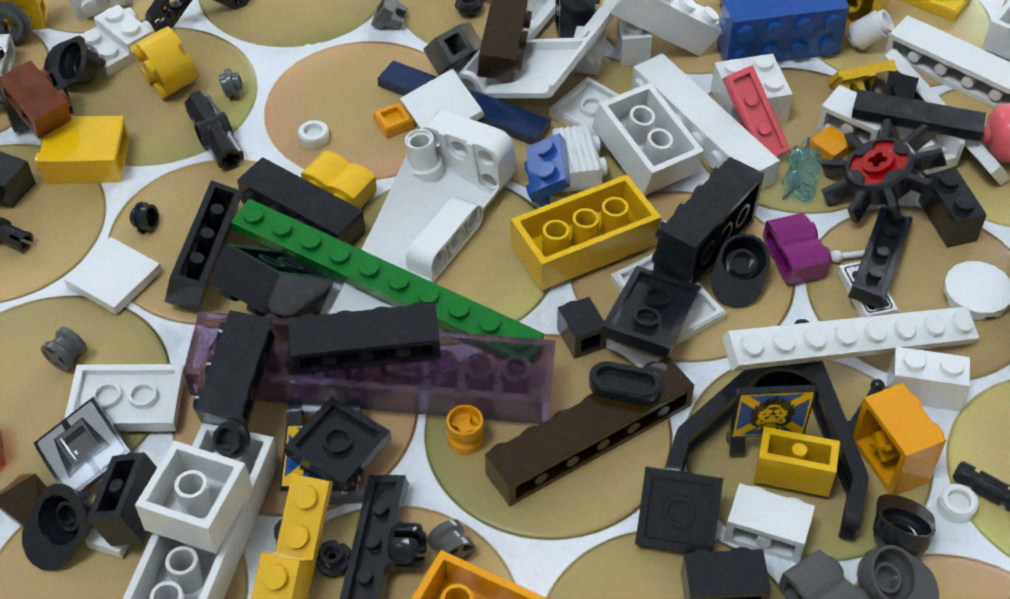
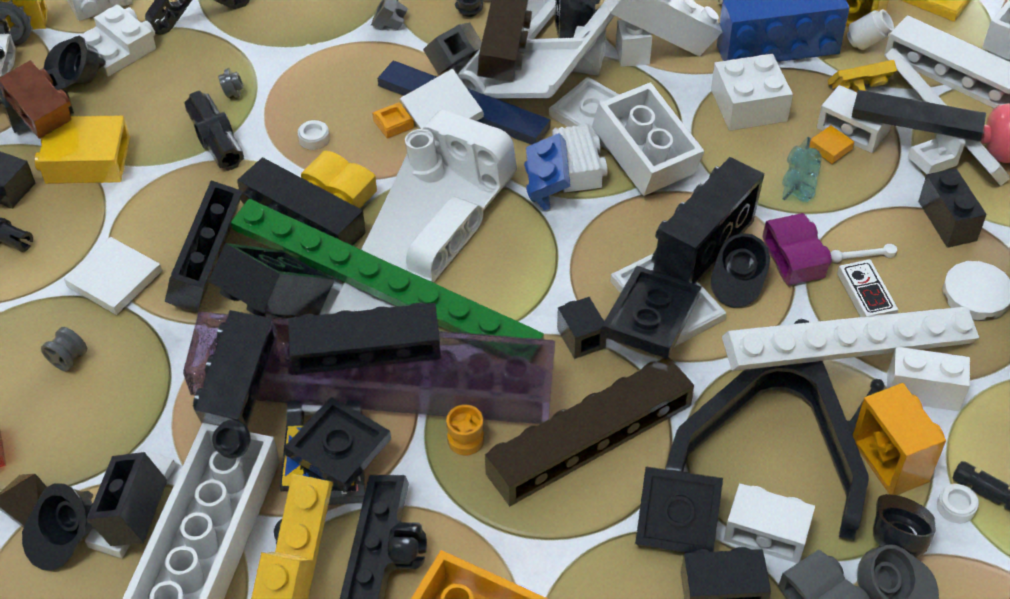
(82, 446): slope -> none
(131, 394): white plate -> none
(144, 217): black plate -> none
(165, 62): yellow brick -> none
(194, 496): white brick -> none
(333, 567): black plate -> none
(450, 538): dark grey wheel -> none
(584, 231): yellow brick -> none
(625, 383): black tile -> none
(705, 119): white brick -> none
(755, 110): coral tile -> none
(770, 407): flag -> none
(797, 461): yellow brick -> none
(880, 259): black tile -> none
(882, 171): black gear -> none
(895, 84): black brick -> none

